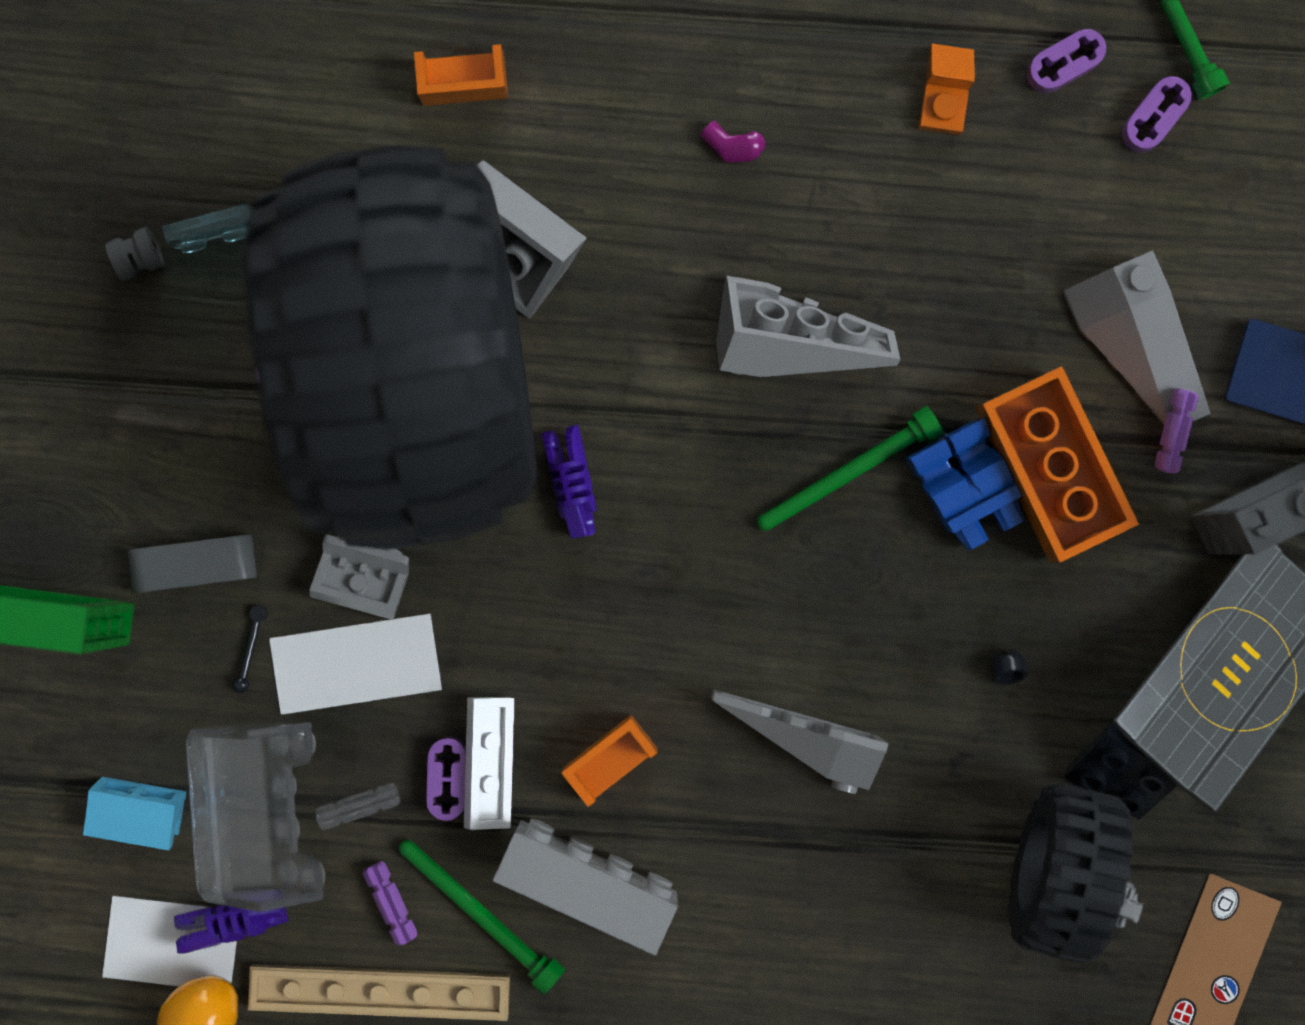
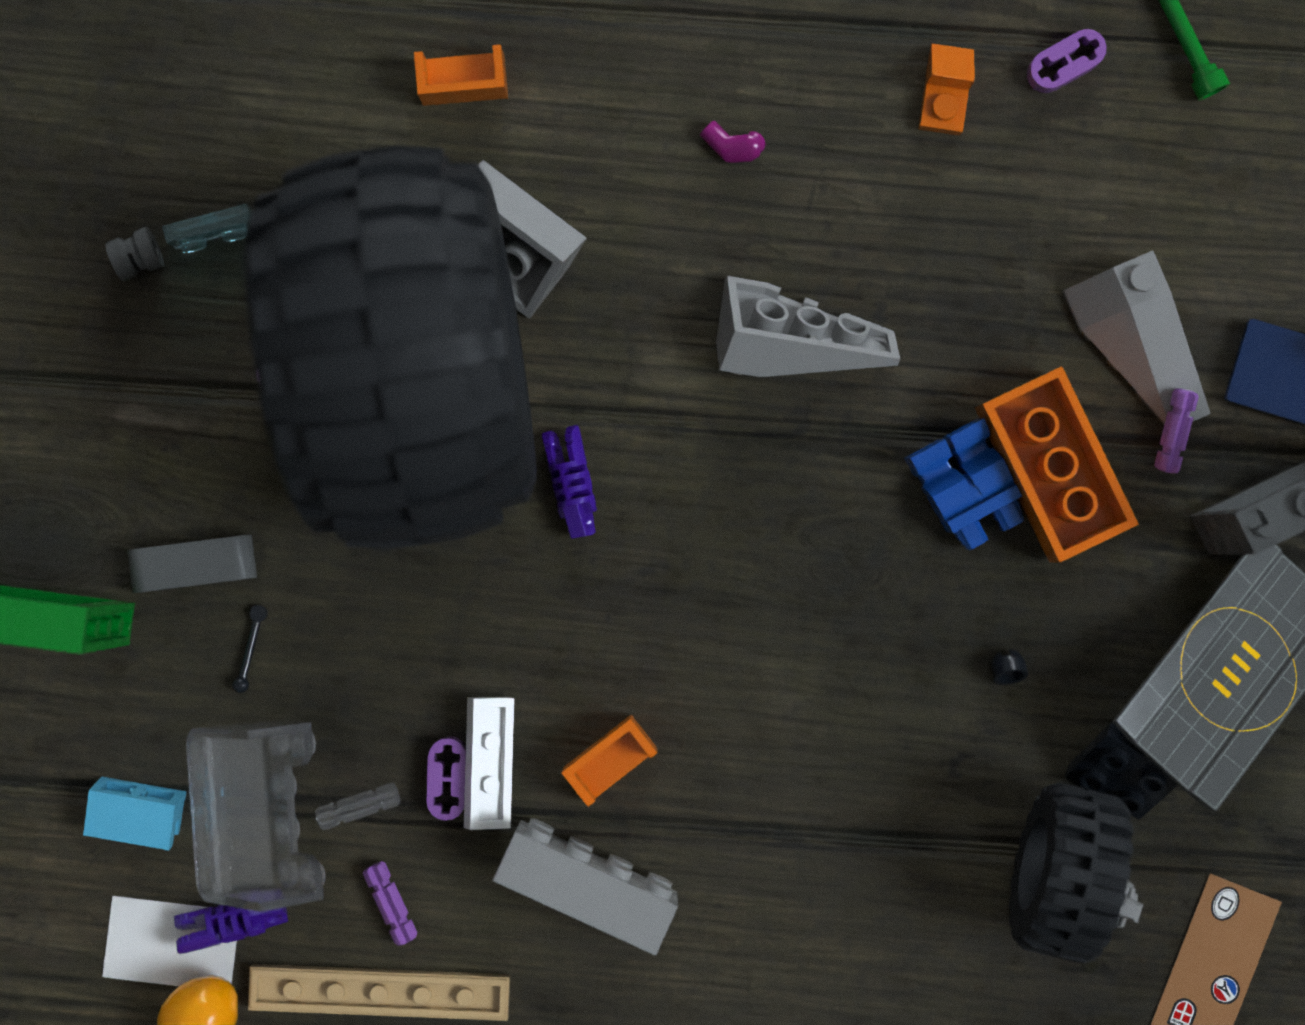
(355, 664): white sticker -> none
(360, 577): light grey bracket -> none
(541, 969): green piece -> none
(831, 749): light grey wedge -> none
(921, 428): green piece -> none
(1149, 108): medium lavender beam -> none

